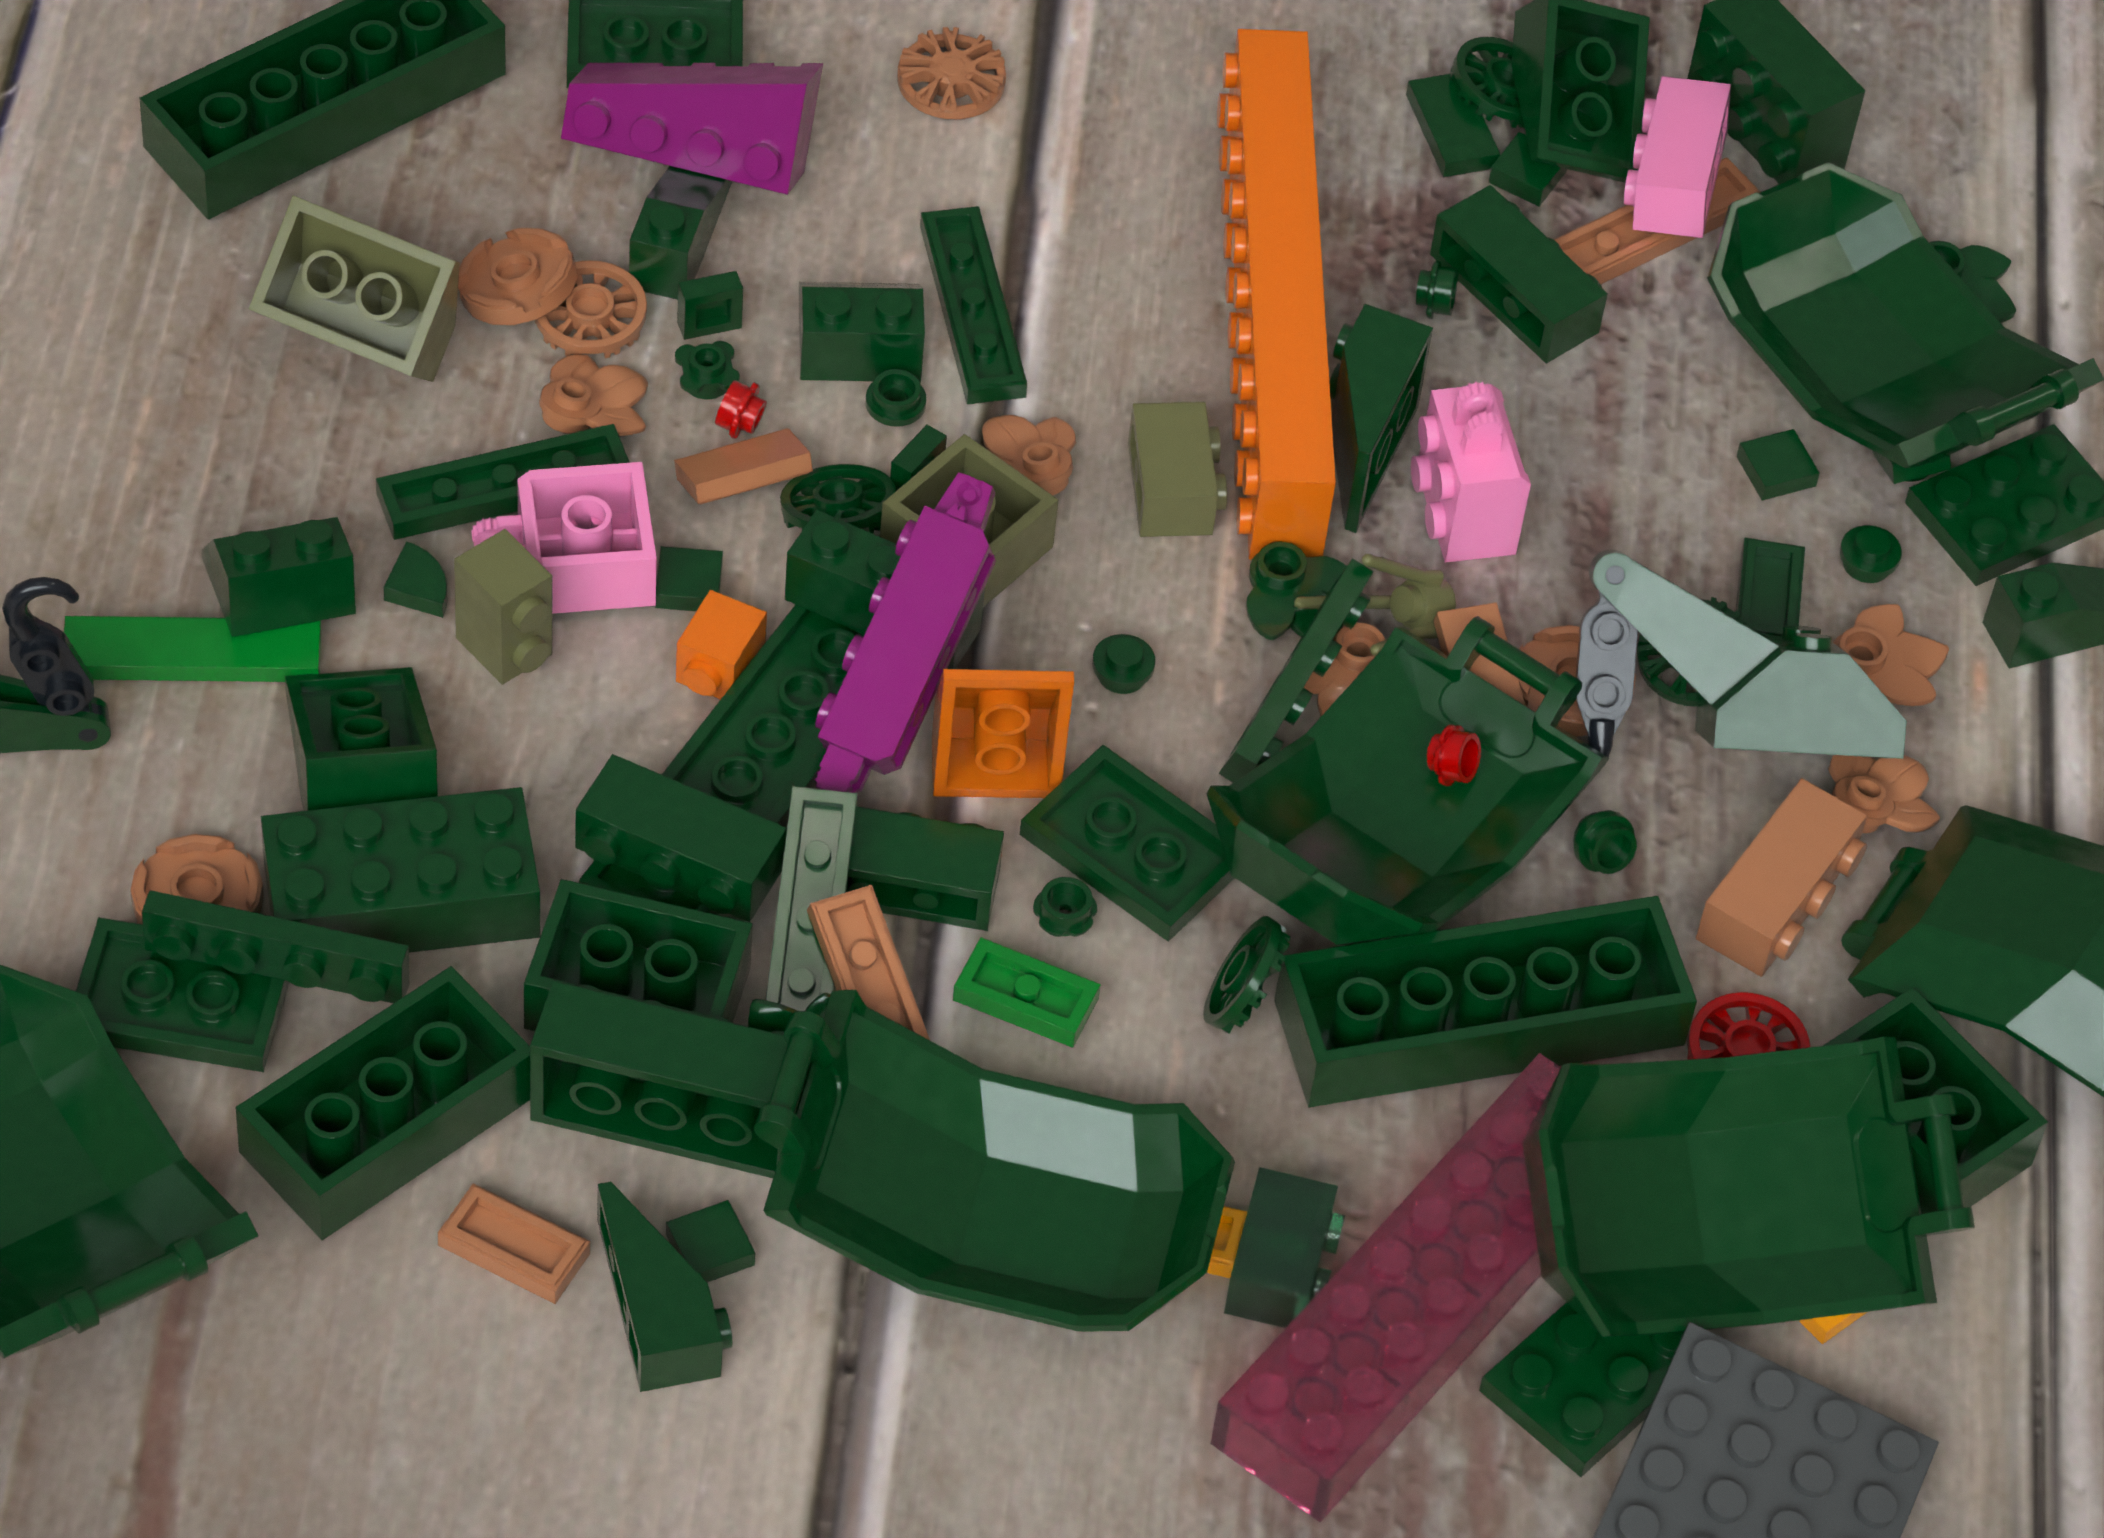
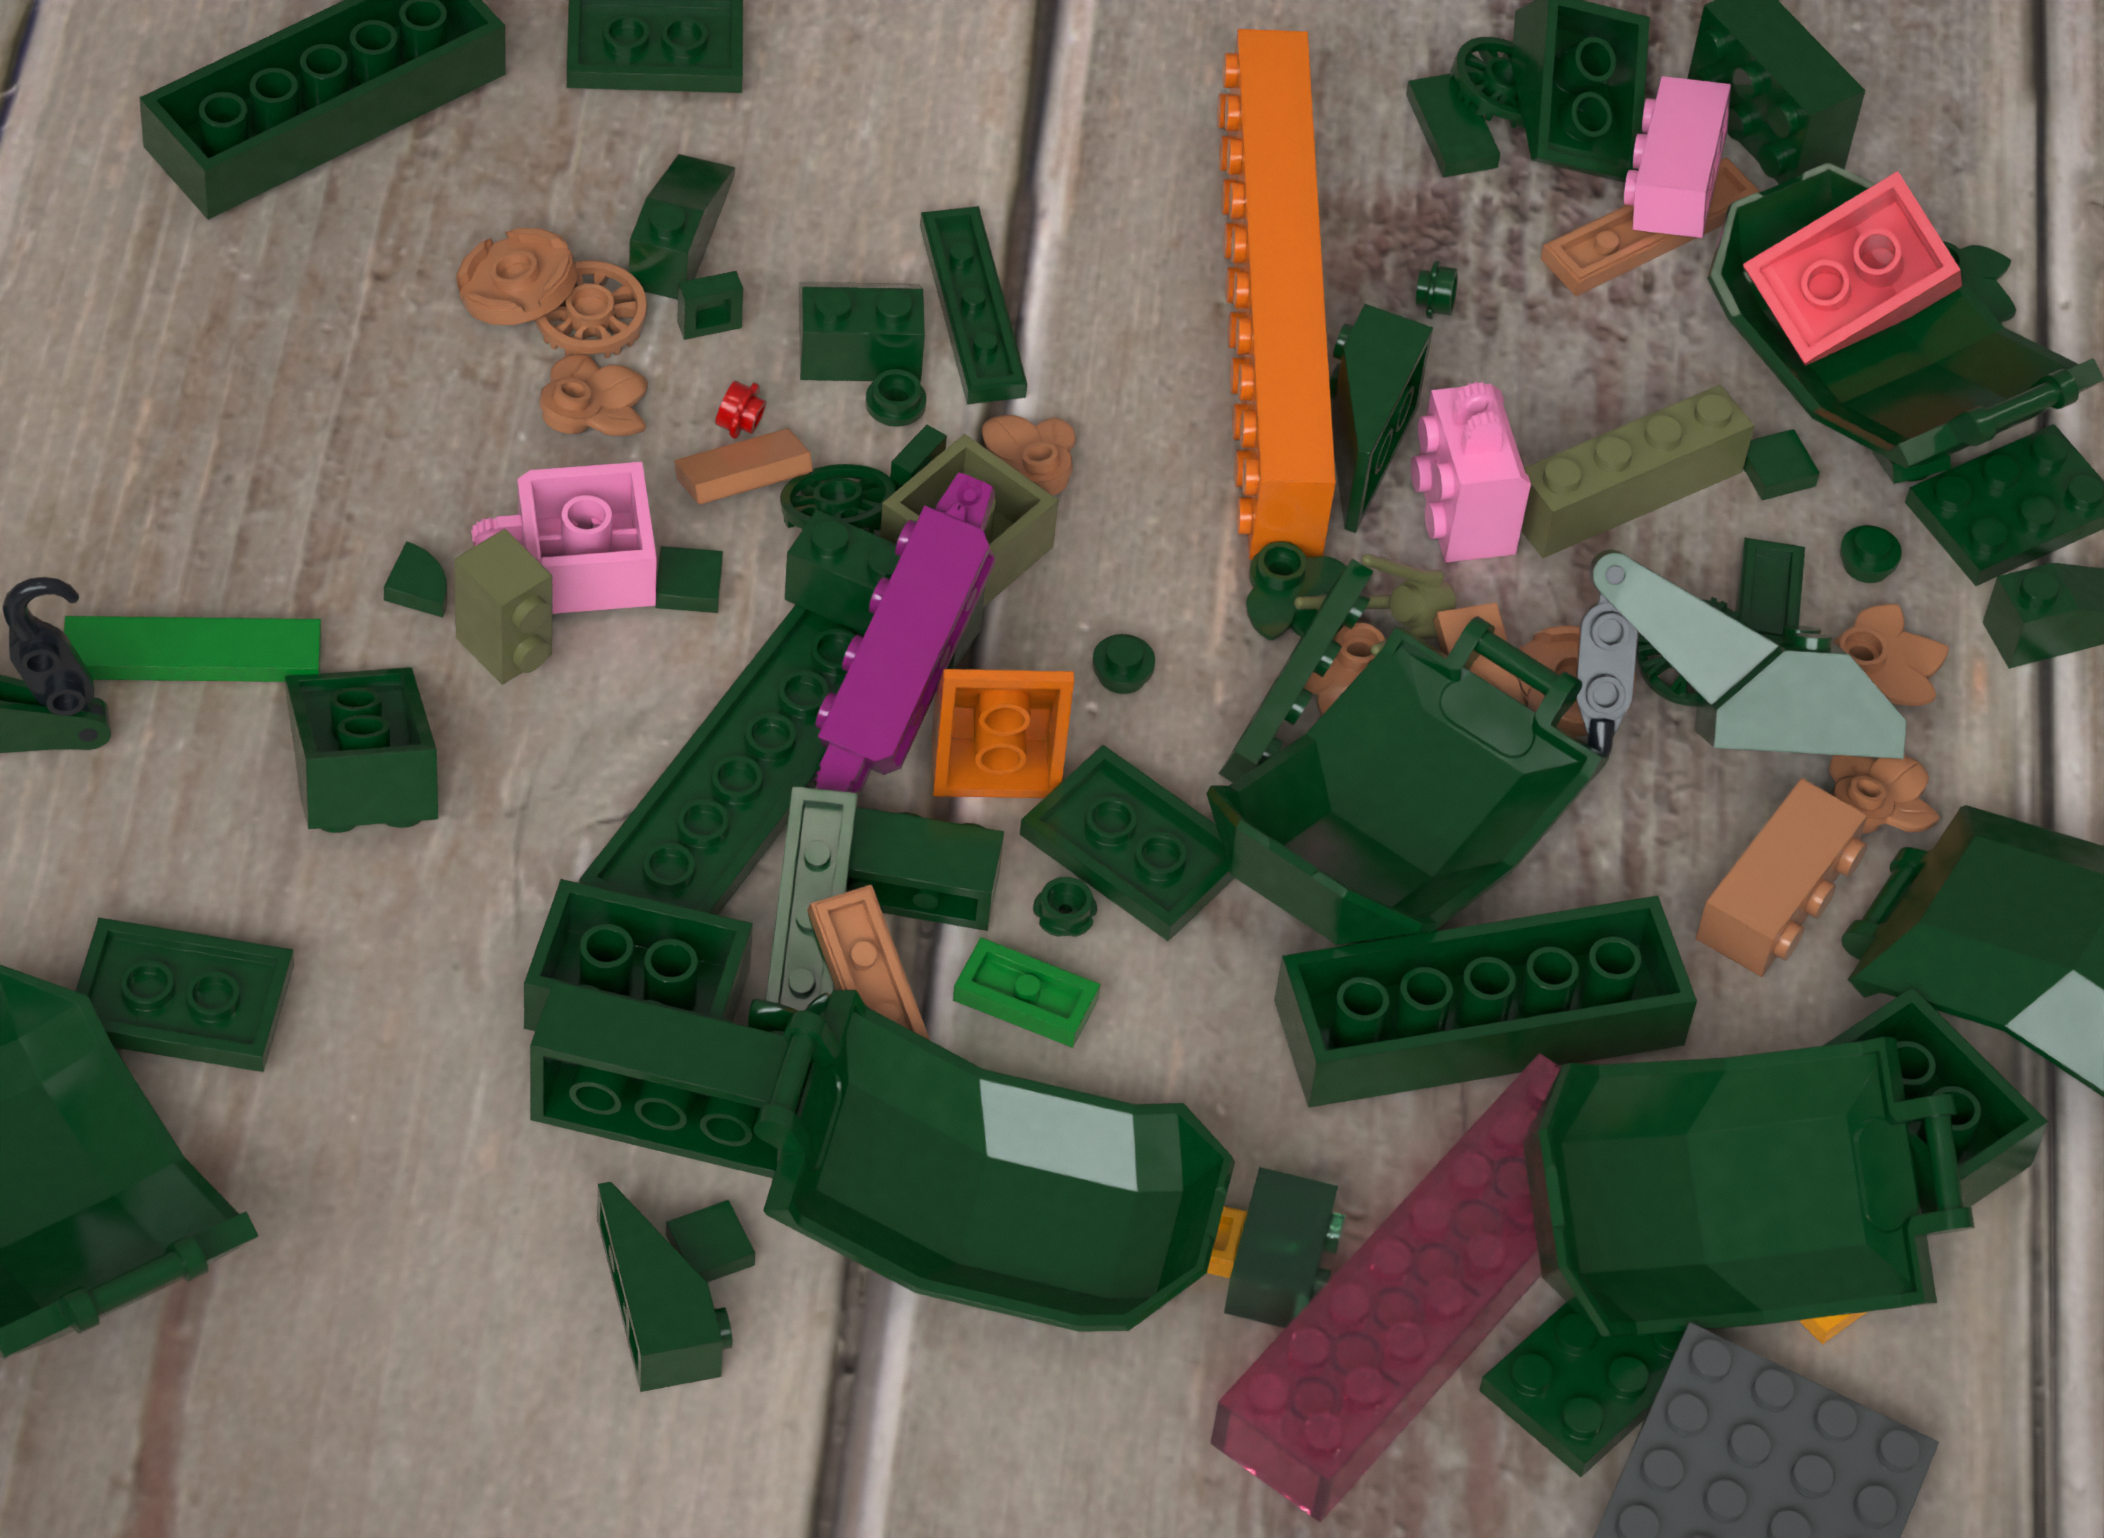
(201, 870): nougat tile -> none
(275, 948): dark green plate -> none
(282, 576): dark green slope -> none
(360, 289): olive slope -> none
(385, 1102): dark green brick -> none
(408, 869): dark green brick -> none
(486, 482): dark green plate -> none
(514, 1243): nougat tile -> none
(680, 838): dark green brick -> none
(700, 117): magenta wedge -> none
(706, 369): dark green plate -> none
(719, 644): orange brick -> none
(951, 74): nougat wheel -> none
(1175, 469): olive brick -> none
(1243, 972): dark green wheel -> none
(1454, 755): red plate -> none
(1519, 273): dark green brick -> none
(1524, 177): dark green tile -> none
(1604, 842): dark green plate -> none
(1635, 470): none -> olive brick
(1747, 1035): red wheel -> none
(1855, 271): none -> coral slope

